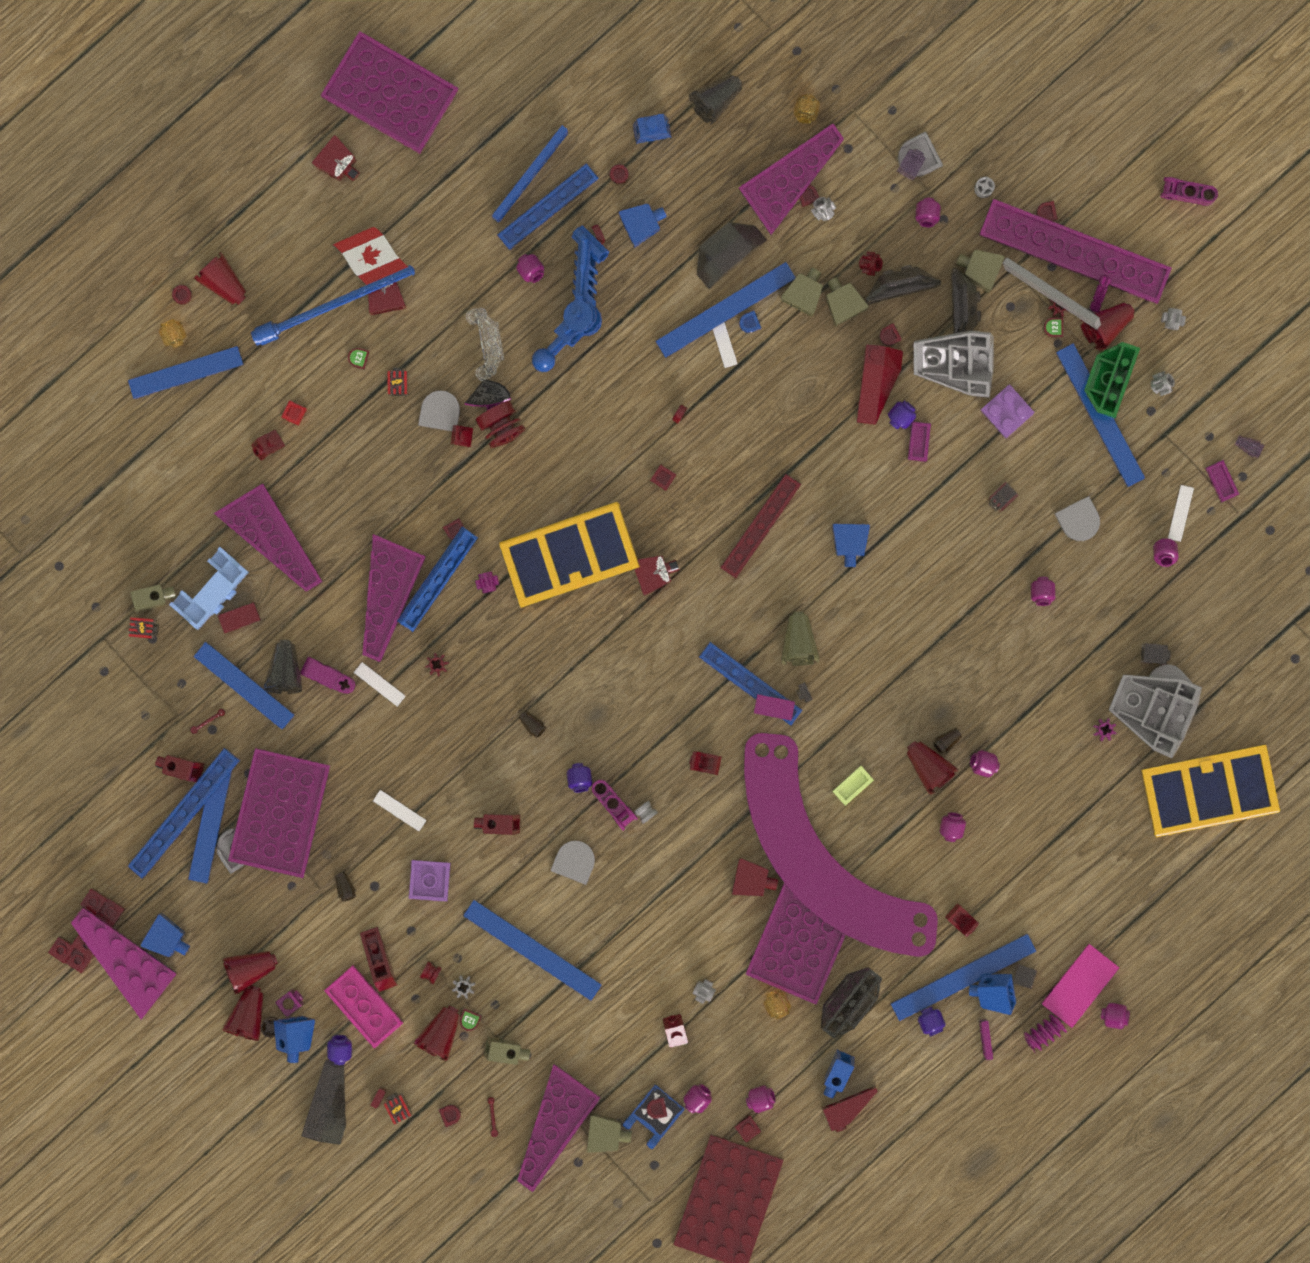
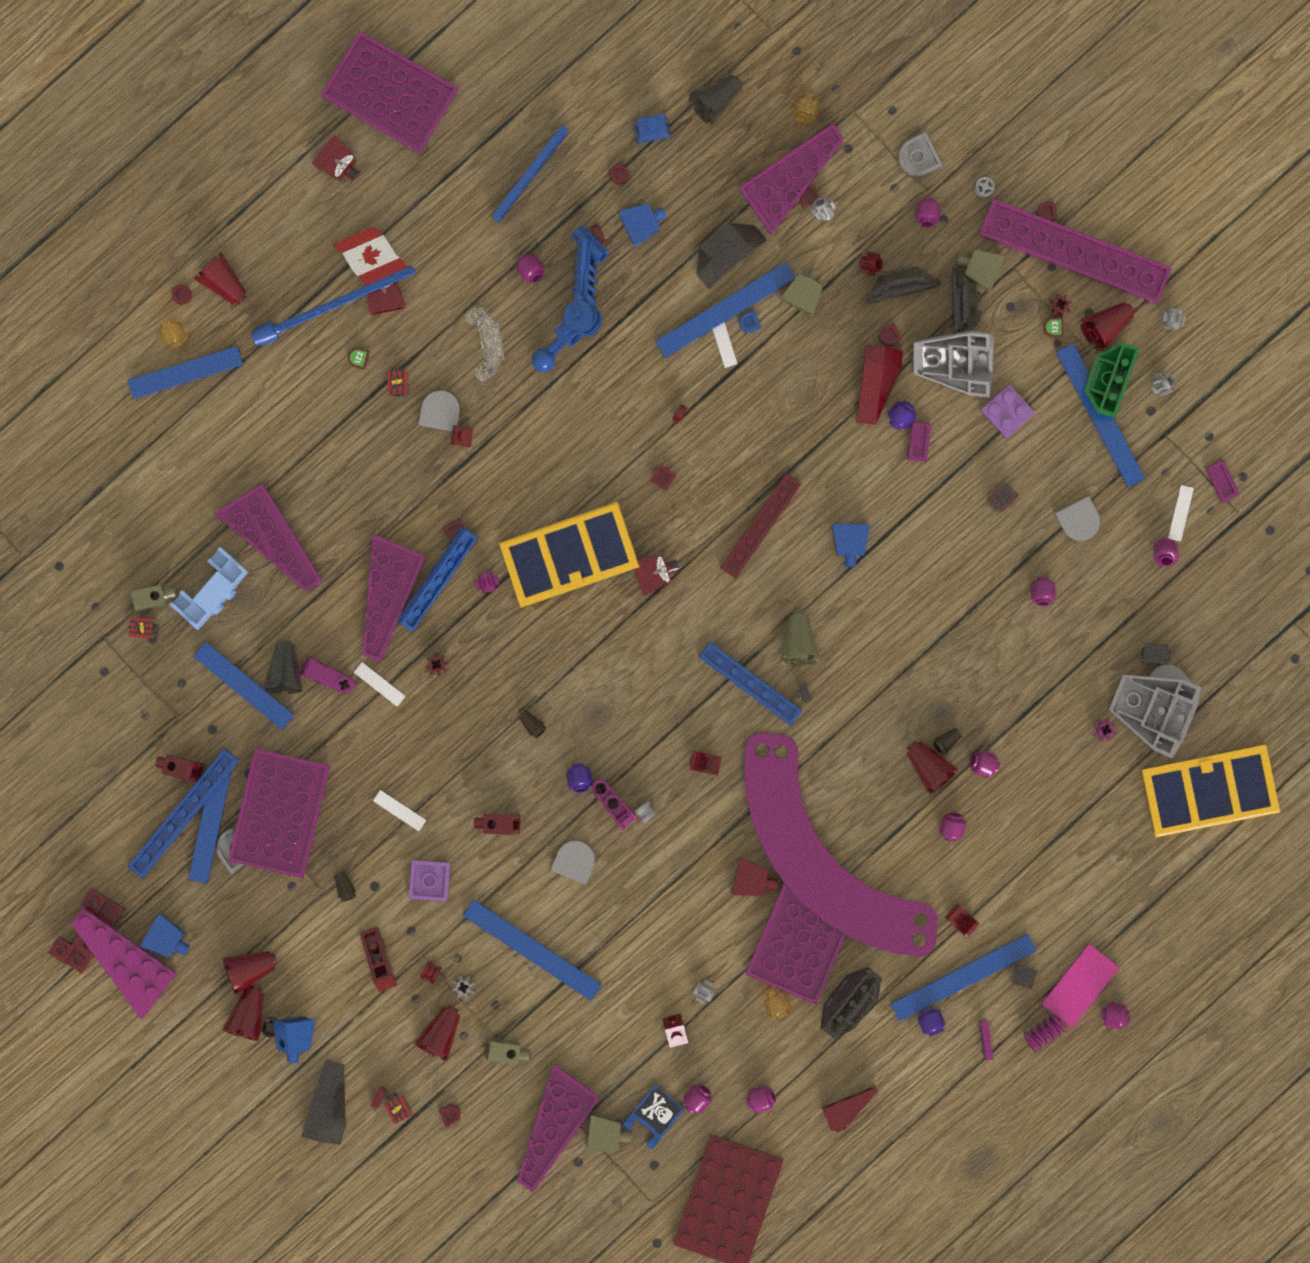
(221, 712): dark red hinge -> none
(239, 617): dark red tile -> none
(267, 444): dark red bracket -> none
(294, 413): red tile -> none
(297, 999): magenta bracket -> none
(339, 1049): dark purple head -> none
(363, 1006): dark pink tile -> none
(469, 1020): tile -> none
(489, 395): shield -> none
(494, 1133): dark red hinge -> none
(500, 424): dark red wheel -> none
(547, 206): blue tile -> none
(656, 1108): dark red tile -> none
(747, 1128): dark red plate -> none
(774, 707): magenta tile -> none
(840, 1067): blue torso -> none
(844, 302): olive torso -> none
(852, 785): yellowish green tile -> none
(911, 164): clear purple bracket -> none
(995, 993): blue torso -> none
(1052, 293): light grey tile -> none
(1100, 293): magenta axle -> none
(1178, 191): magenta piece -> none
(1250, 446): cone -> none

